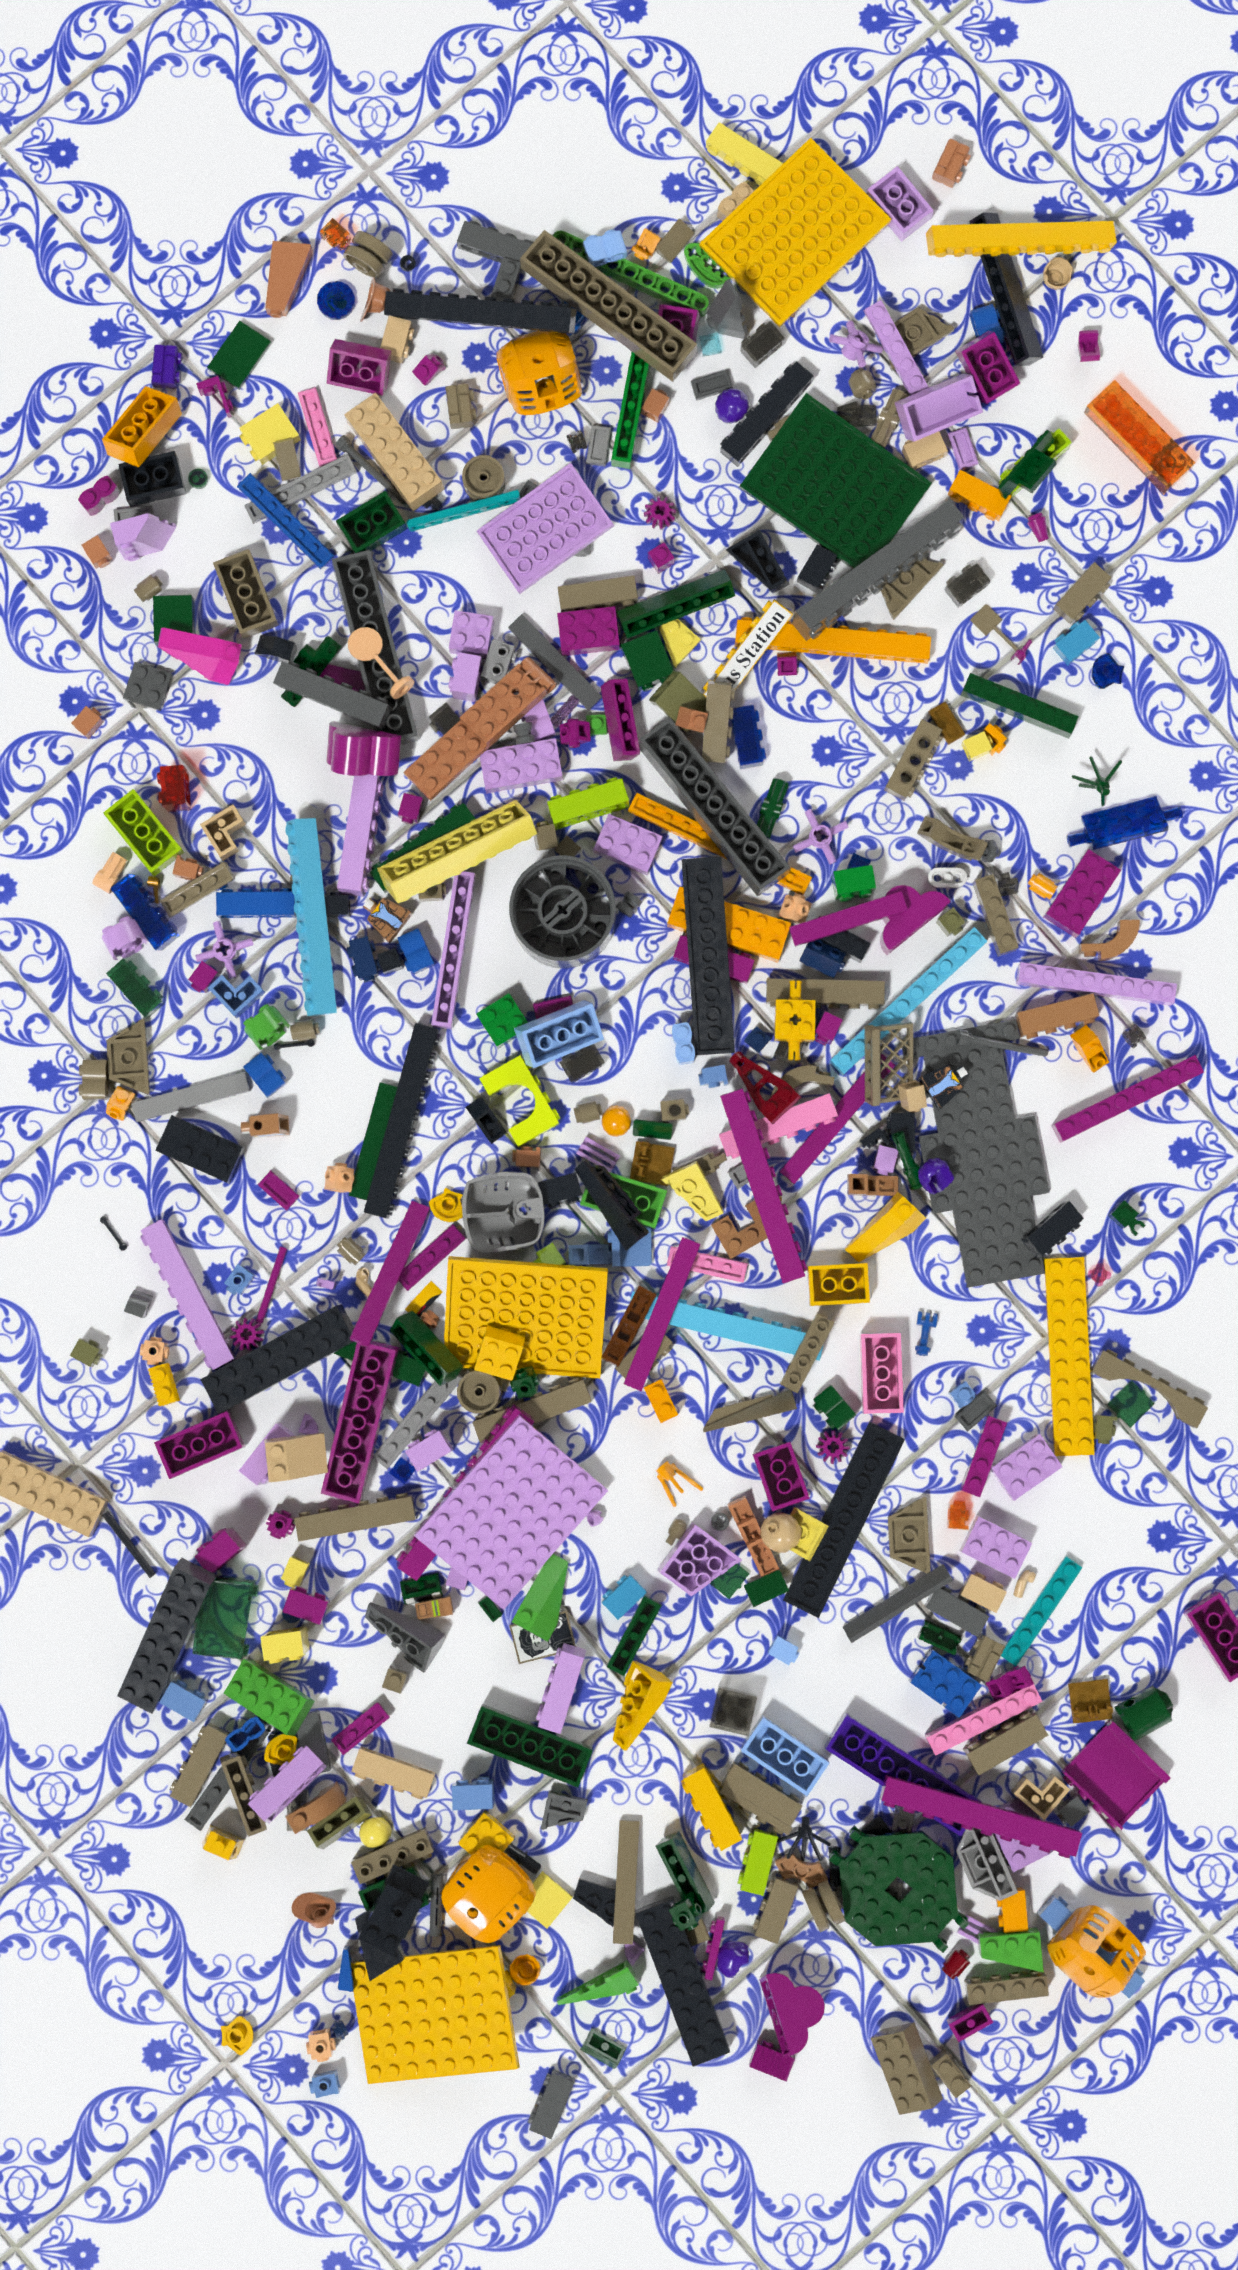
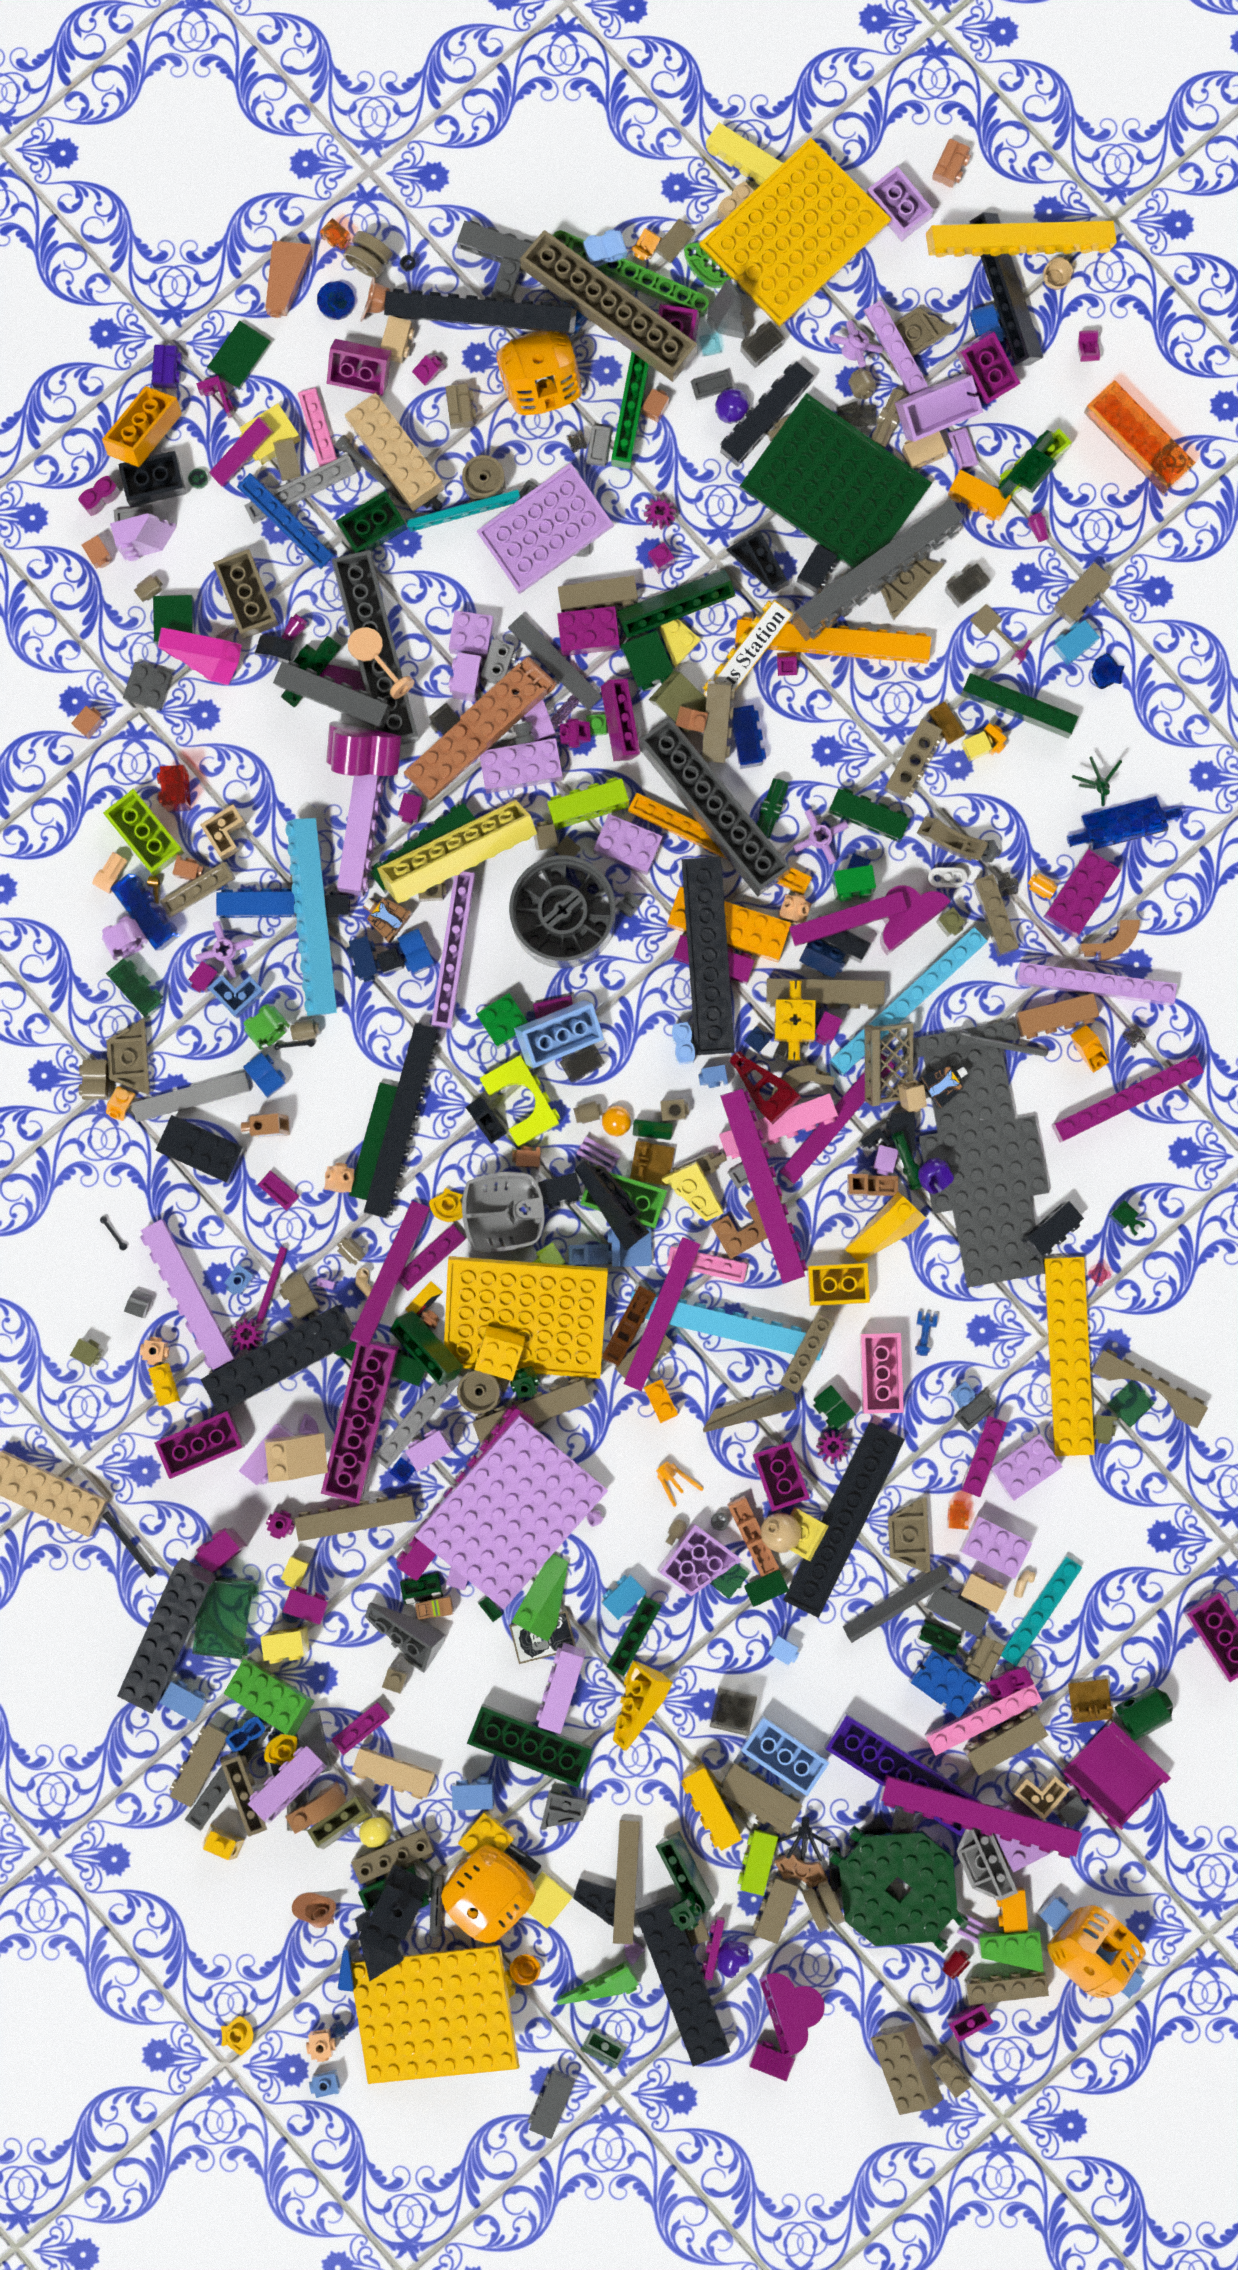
(241, 451): none -> magenta tile
(294, 627): none -> magenta cone
(299, 1296): none -> dark tan brick
(869, 815): none -> dark green brick

